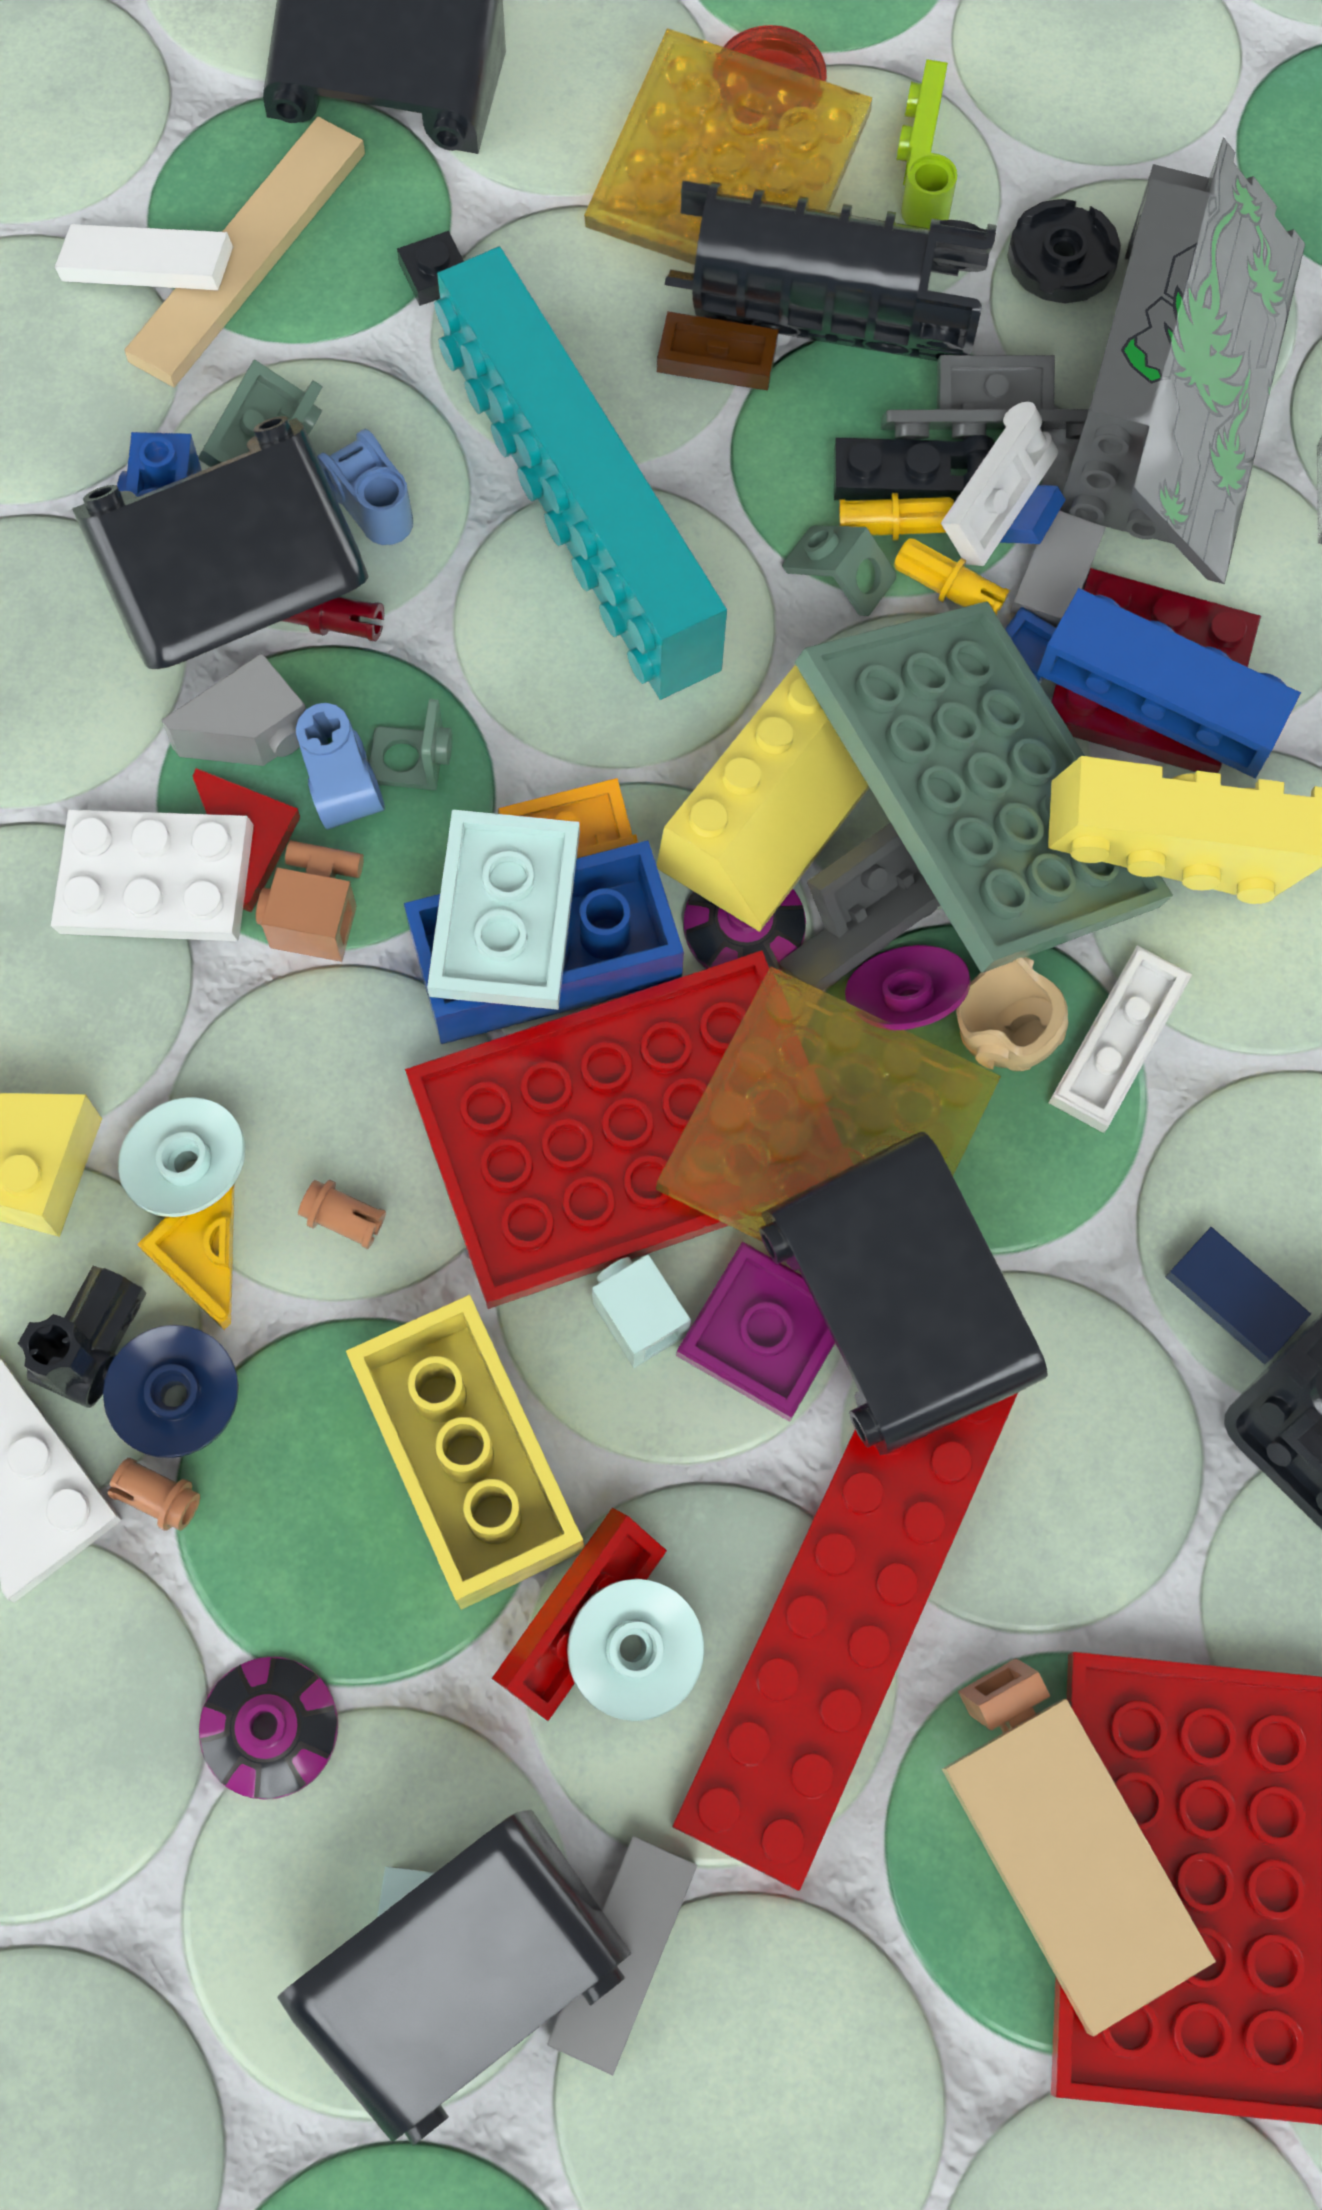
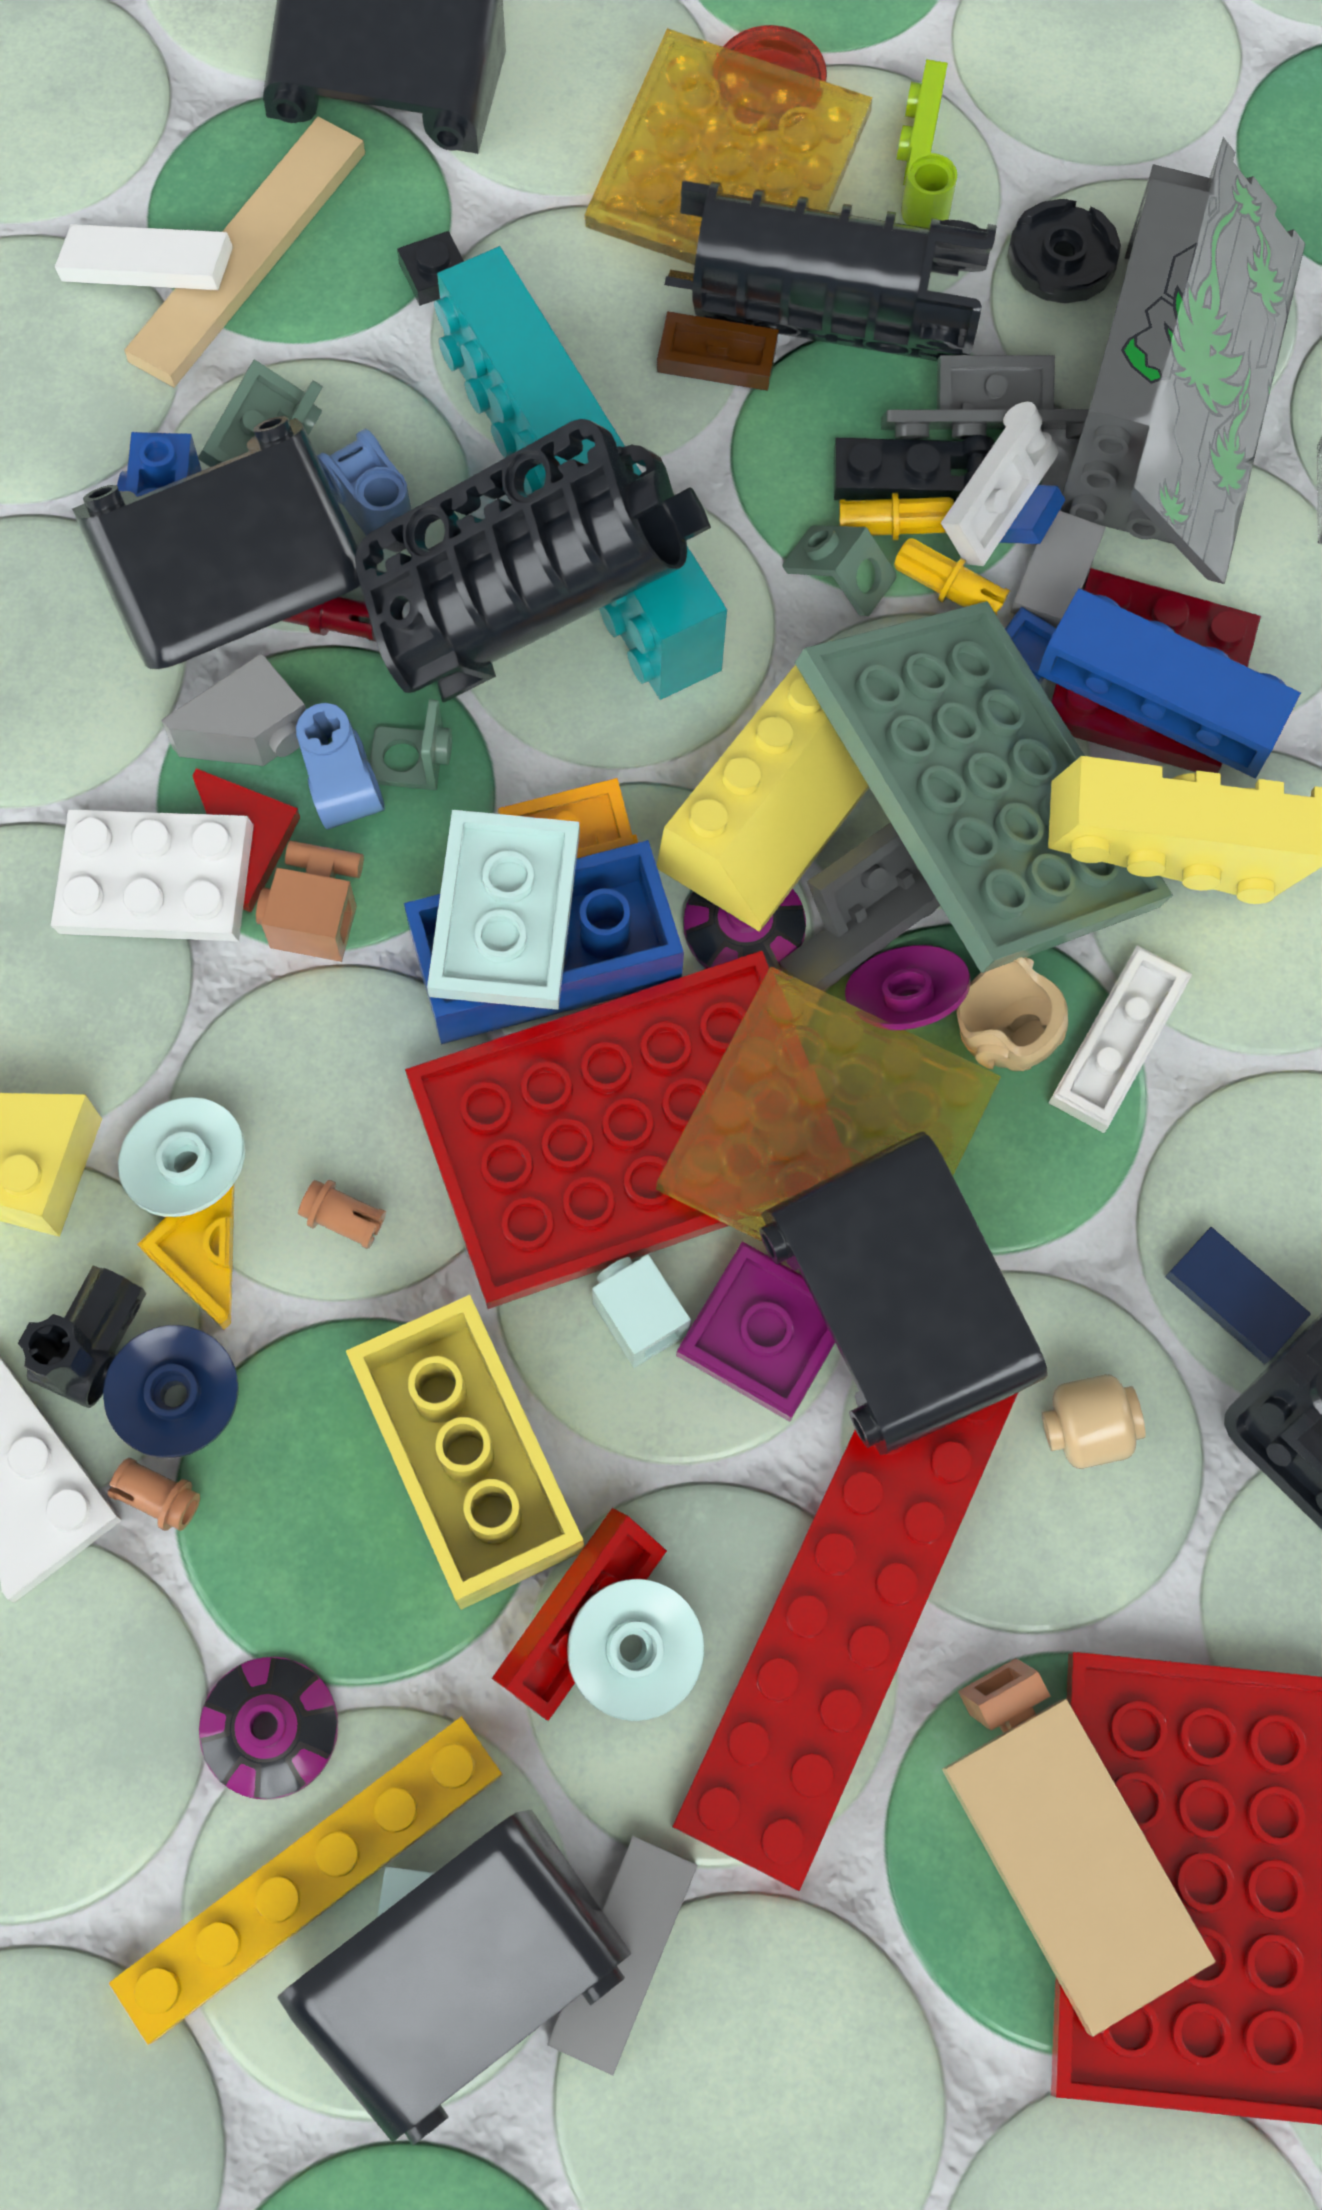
(304, 1880): none -> yellow plate
(526, 564): none -> black piece
(1094, 1421): none -> tan head

